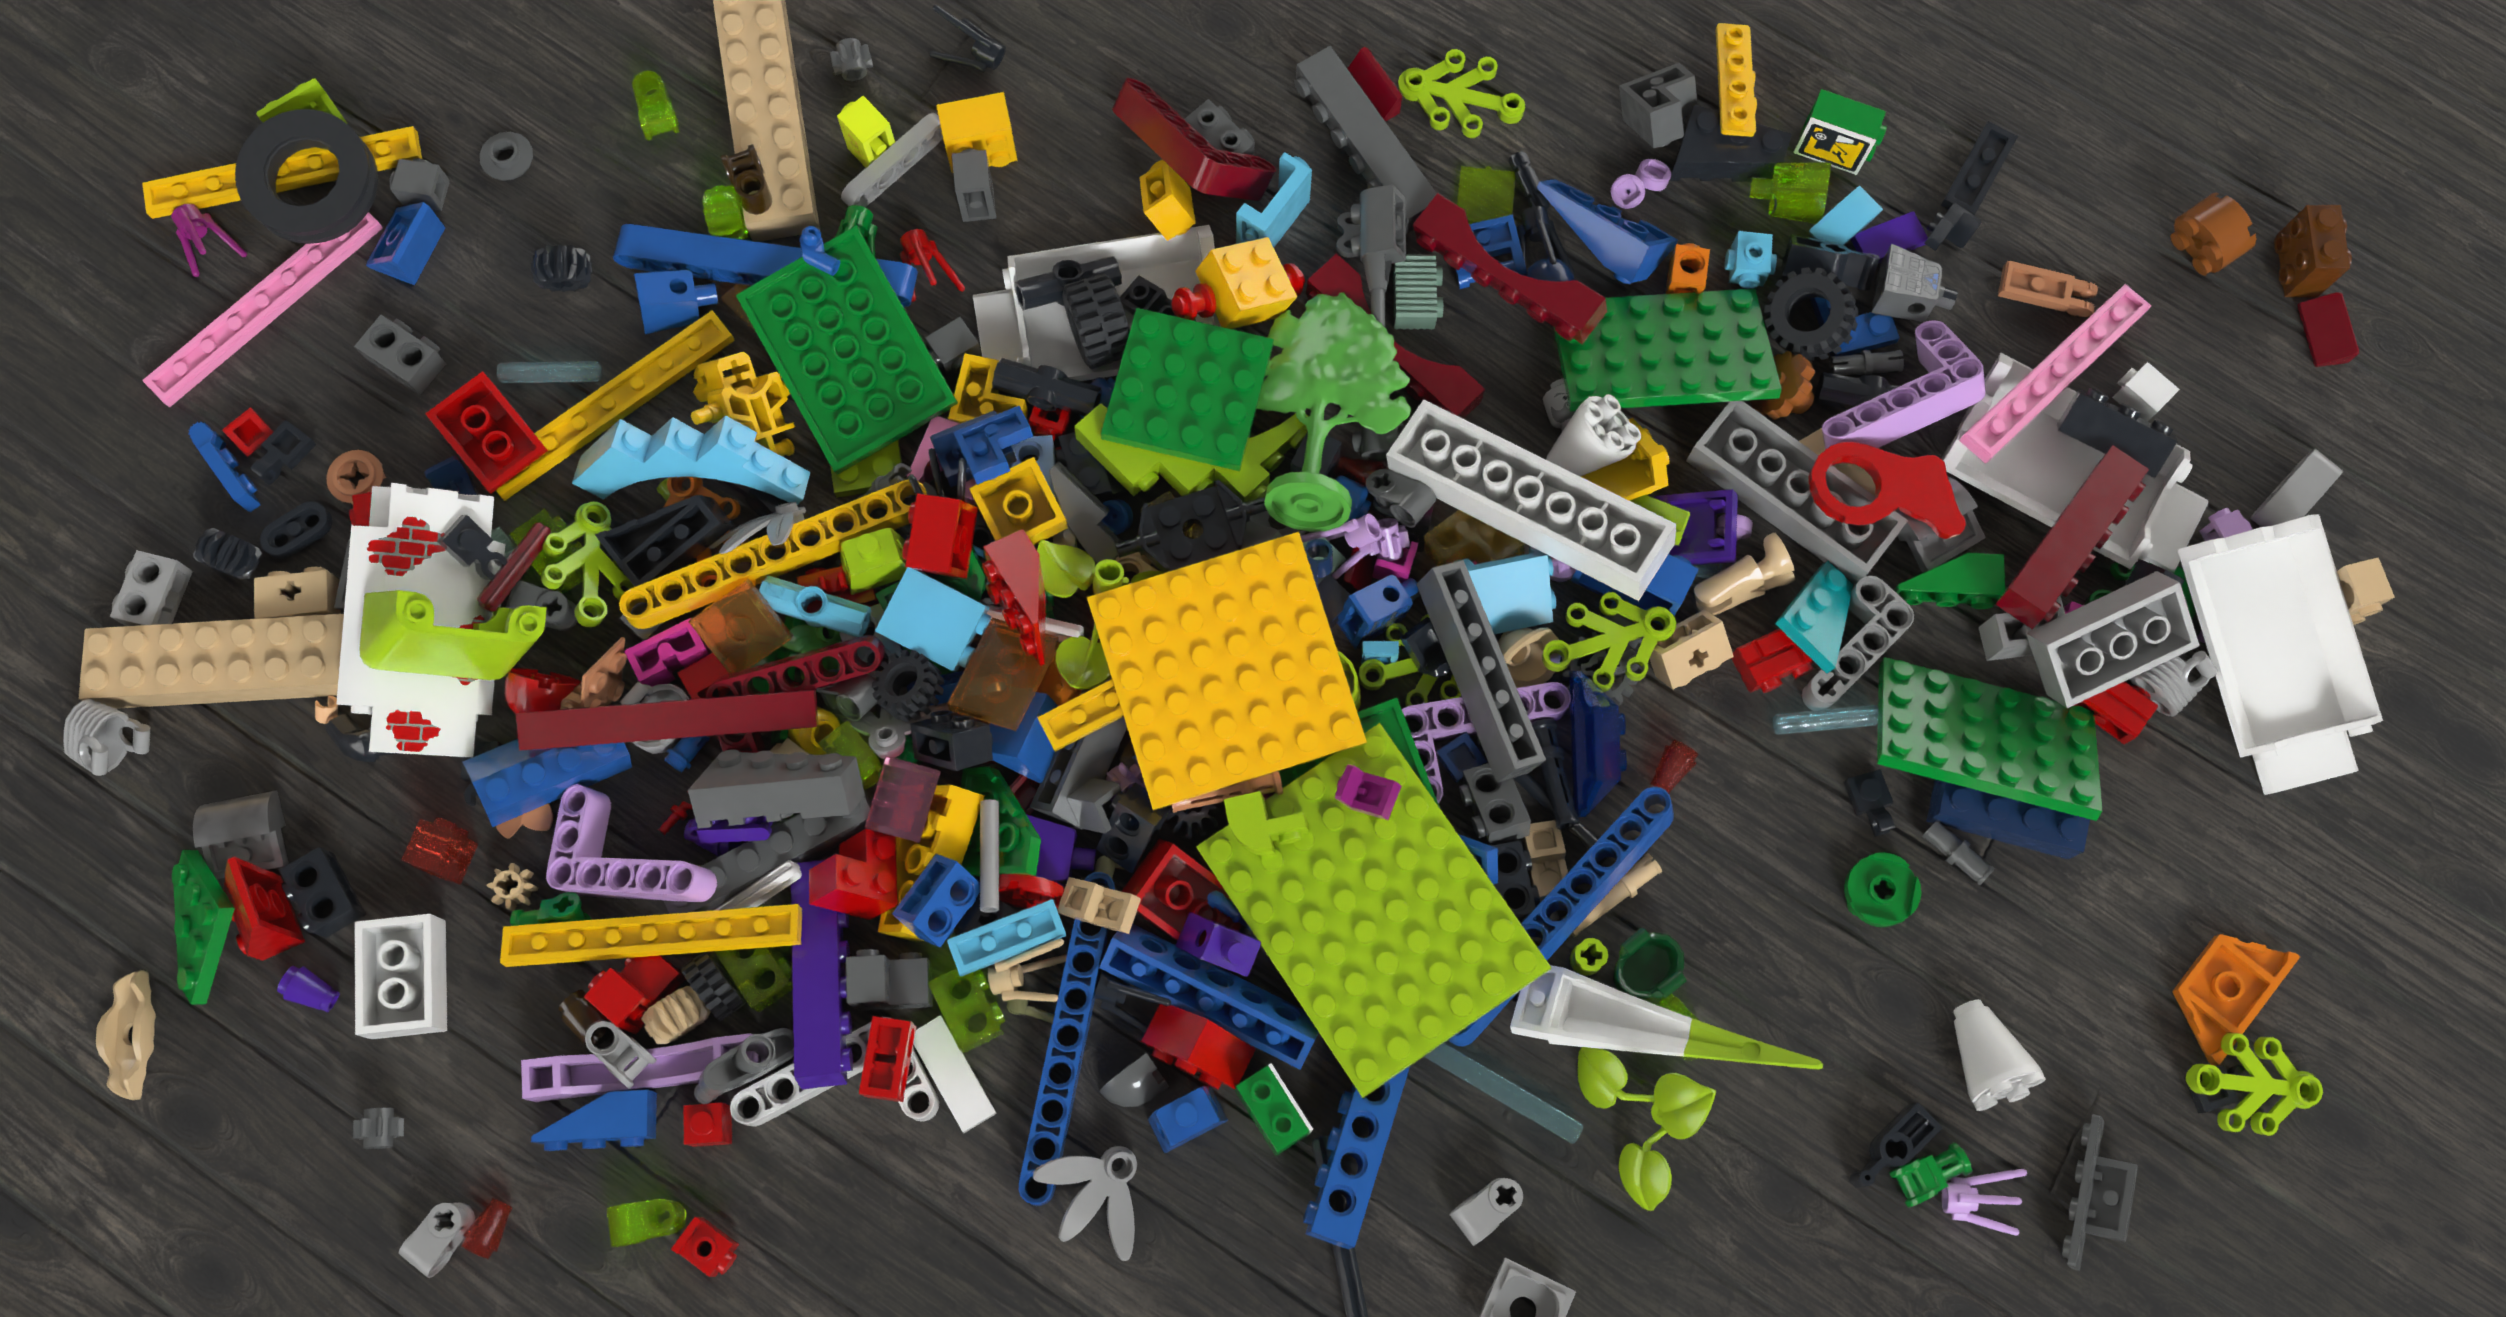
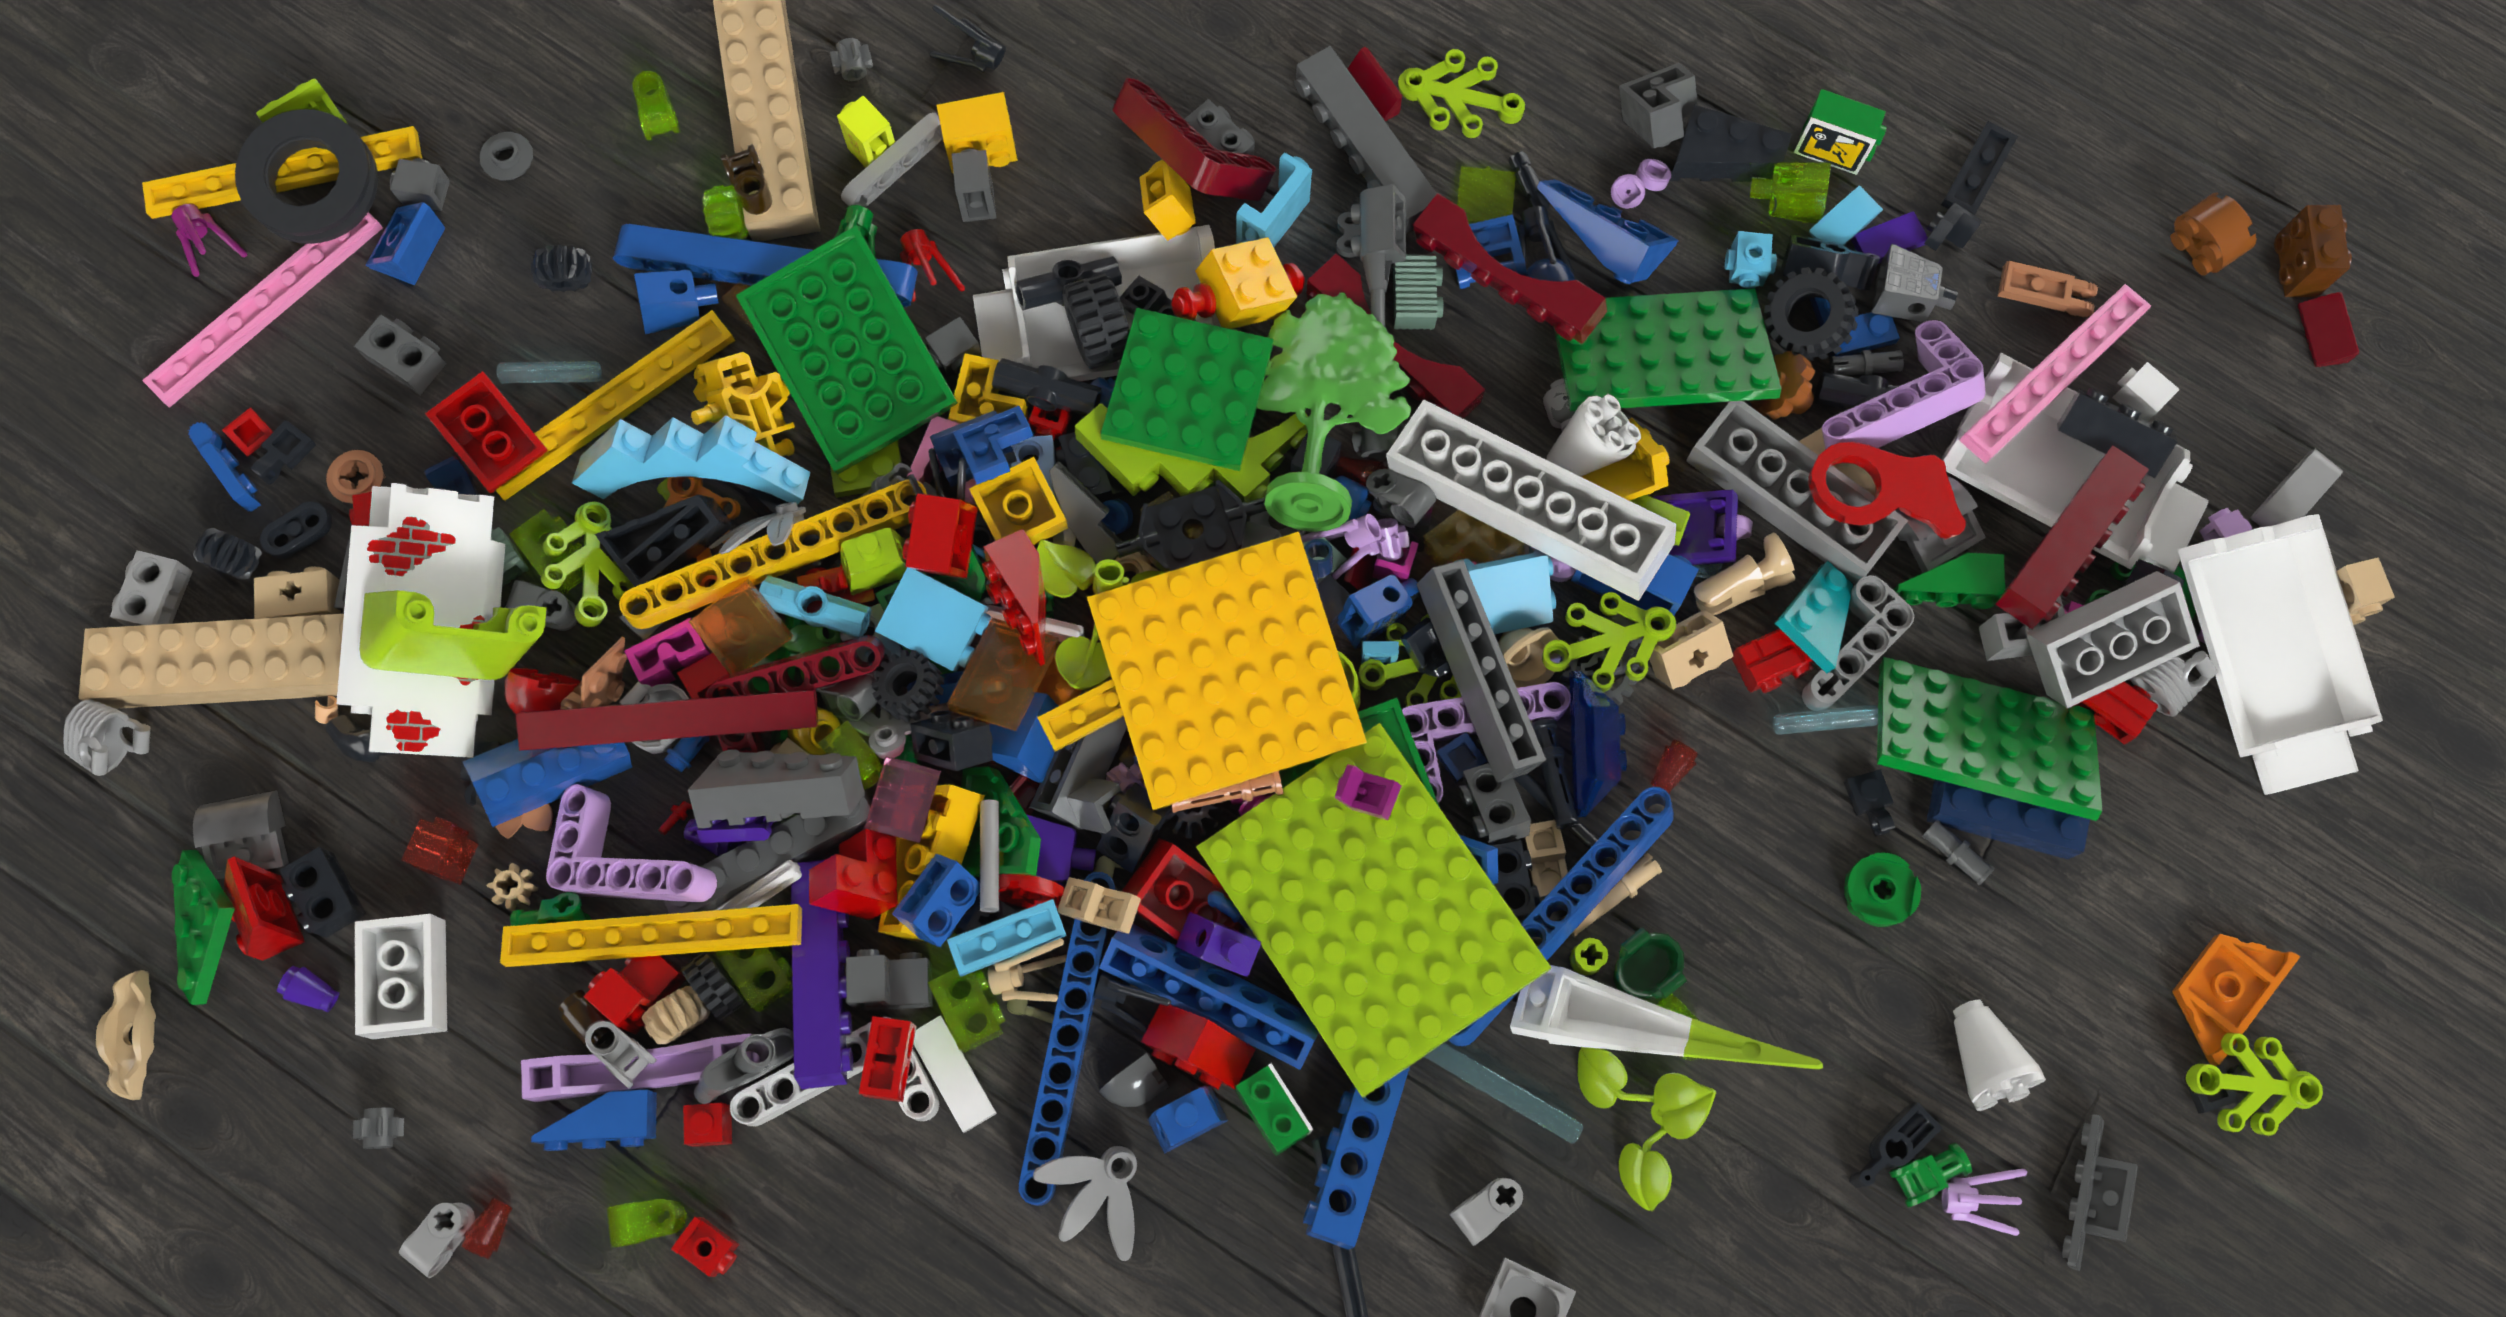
(469, 545): black plate -> none
(517, 564): dark red axle -> none
(814, 253): blue arm -> none
(1254, 830): lime brick -> none
(1693, 257): orange brick -> none
(1735, 80): yellow bracket -> none

